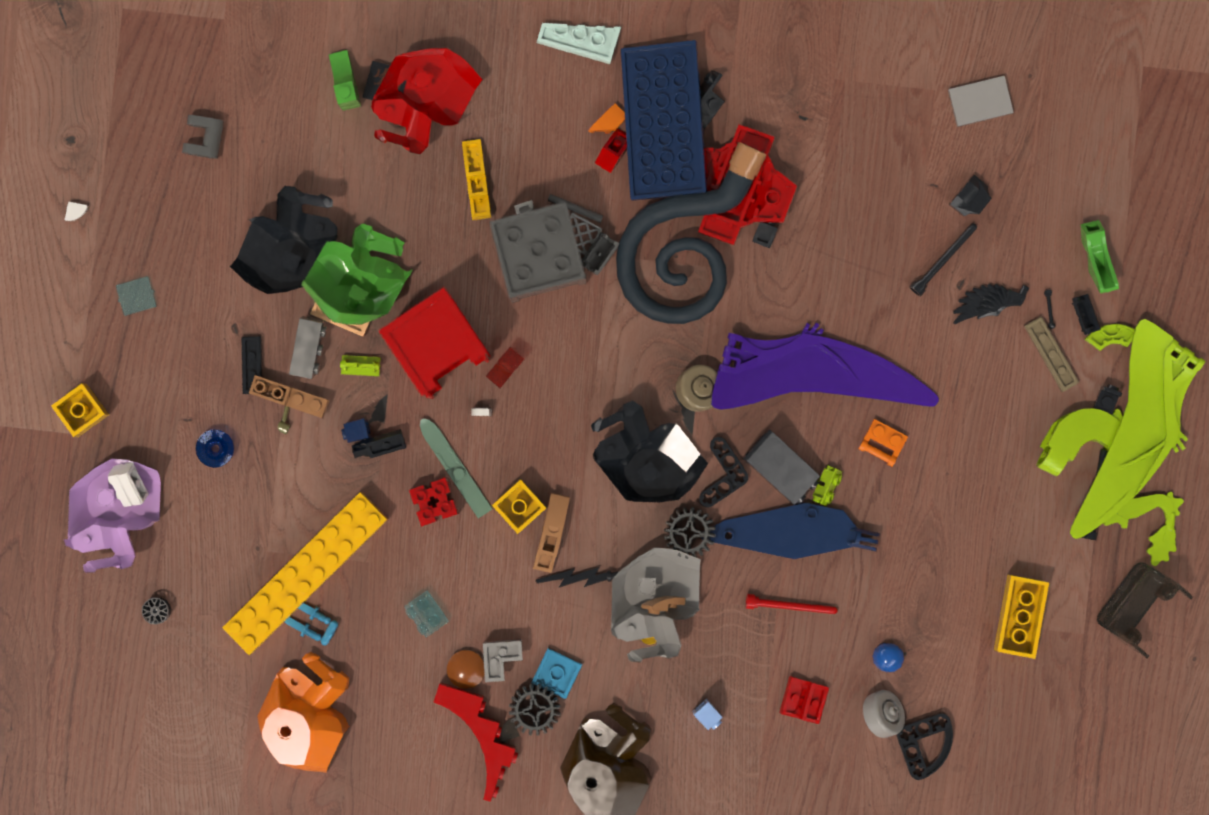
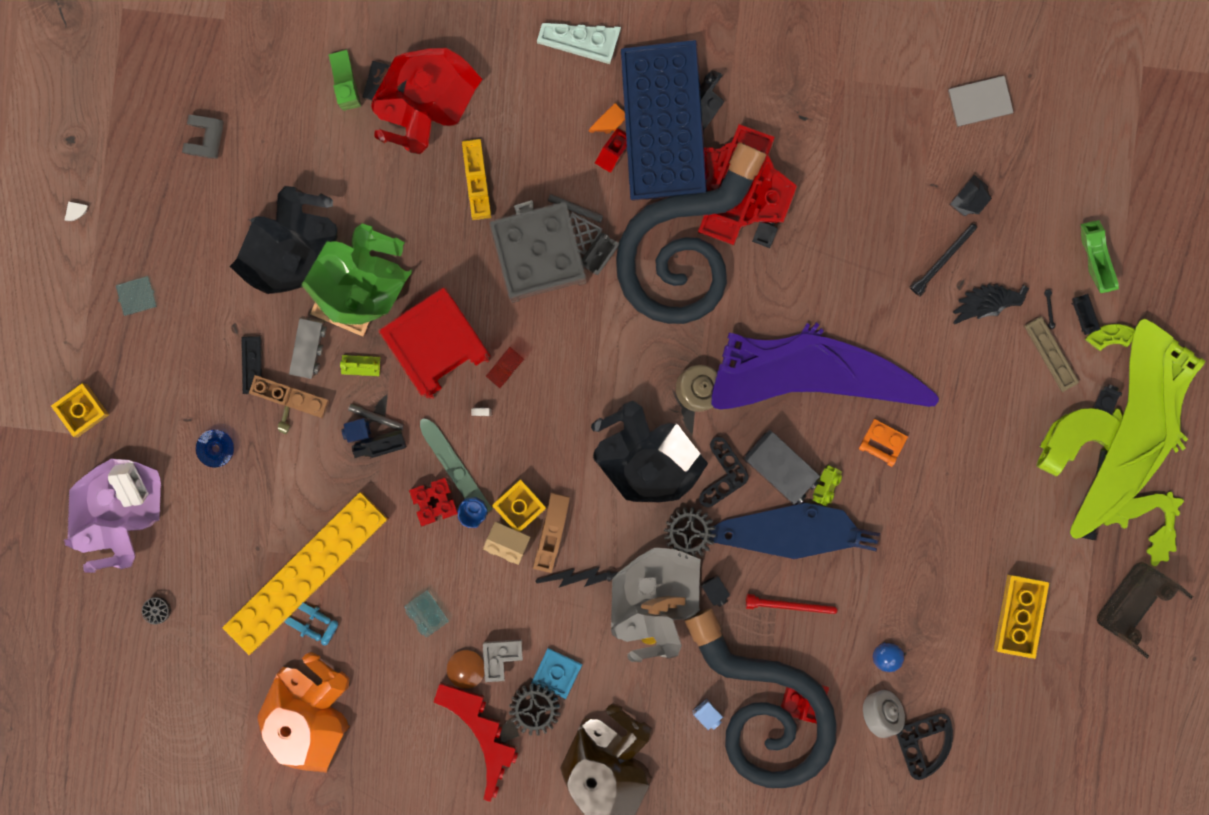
(376, 417): none -> dark grey bar
(472, 512): none -> blue hair
(506, 543): none -> tan slope
(707, 634): none -> black animal
(715, 591): none -> black brick

